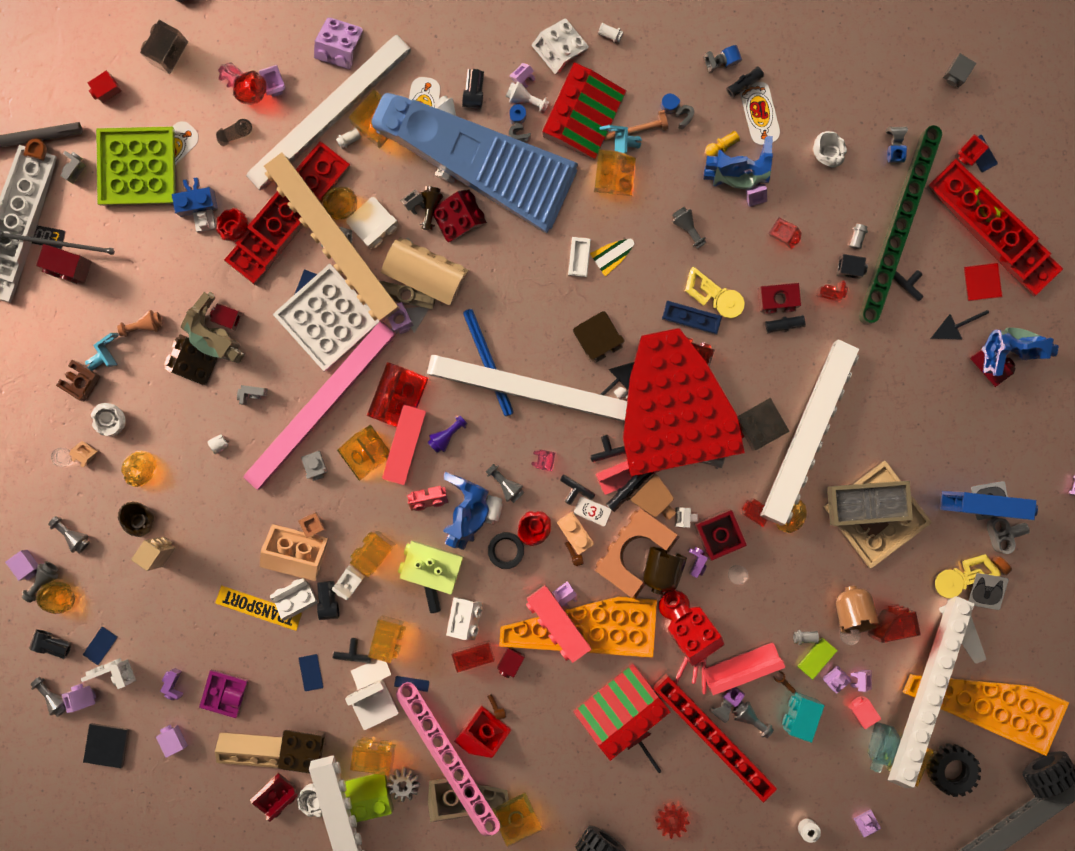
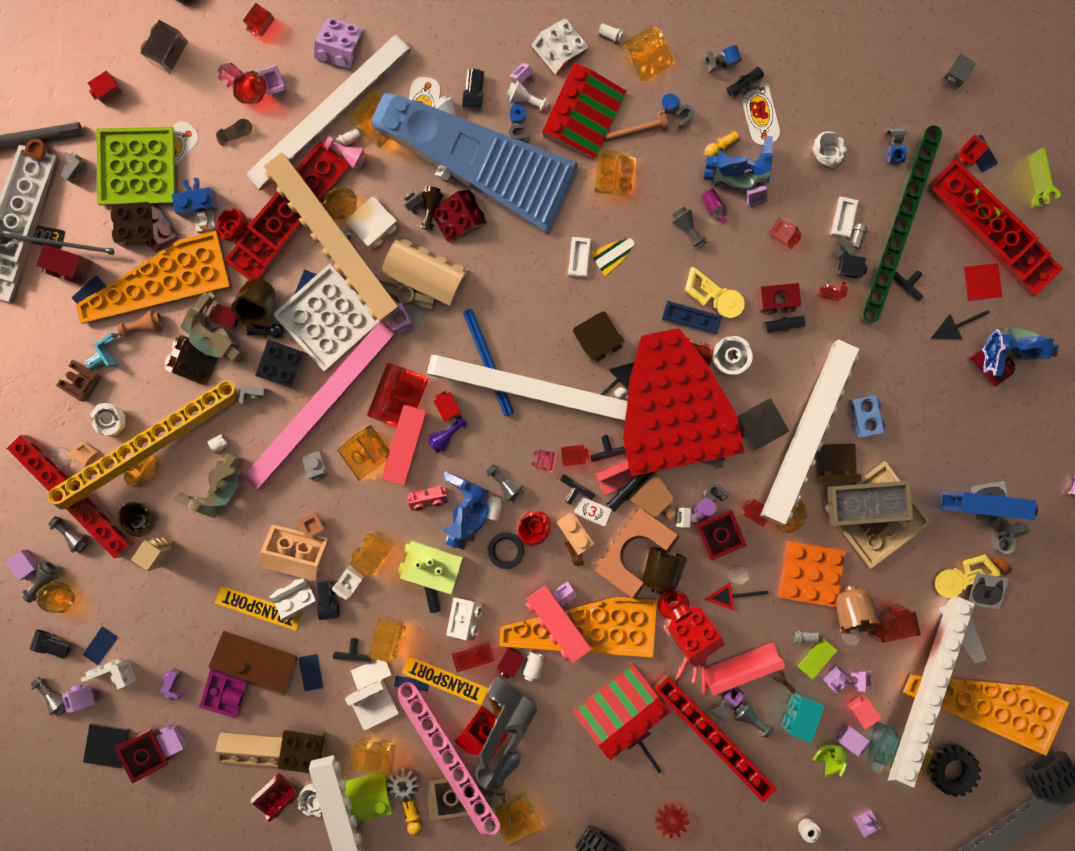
(85, 510): none -> red brick
(90, 288): none -> dark blue sticker
(132, 222): none -> dark brown bracket
(134, 446): none -> yellow beam
(141, 755): none -> dark red brick
(162, 230): none -> bracket
(174, 274): none -> light orange wing
(222, 482): none -> dark tan hips
(253, 663): none -> reddish brown brick
(254, 302): none -> dark brown cylinder
(258, 20): none -> clear red brick
(274, 330): none -> black pin
(281, 364): none -> black brick
(354, 156): none -> bright pink piece
(414, 826): none -> yellow pin
(445, 680): none -> yellow sticker
(446, 406): none -> red brick
(509, 766): none -> sand blue piece
(513, 719): none -> dark grey panel
(533, 666): none -> white brick
(574, 455): none -> clear red brick
(622, 139): medium azure bracket -> none
(648, 52): none -> clear yellow bracket
(699, 565): medium lavender bracket -> none
(707, 506): none -> leg
(714, 204): none -> magenta piece
(725, 597): none -> piece
(742, 354): none -> white brick
(812, 573): none -> orange plate
(835, 759): none -> lime piece
(837, 464): none -> dark brown bracket
(844, 217): none -> white tile
(844, 246): none -> dark grey tile
(852, 740): none -> lavender brick
(861, 417): none -> medium blue brick
(1042, 178): none -> lime flag

